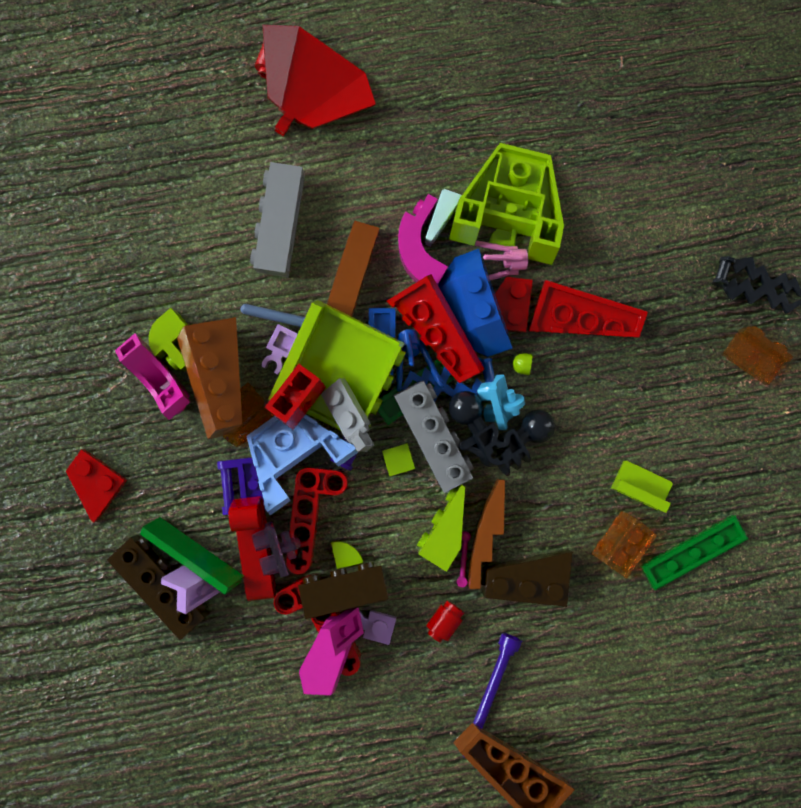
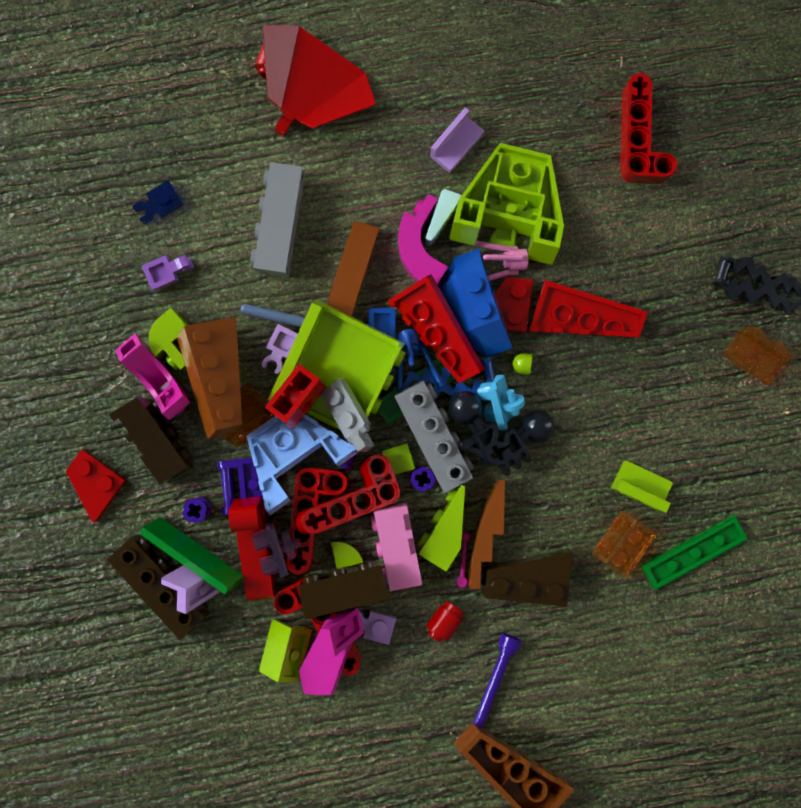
(154, 439): none -> dark brown wedge
(161, 200): none -> clear blue plate
(163, 272): none -> medium lavender plate
(190, 505): none -> dark purple bush
(285, 651): none -> lime panel
(346, 502): none -> red beam
(396, 546): none -> bright pink wedge
(415, 482): none -> dark purple bush
(456, 141): none -> lavender panel
(641, 130): none -> red beam

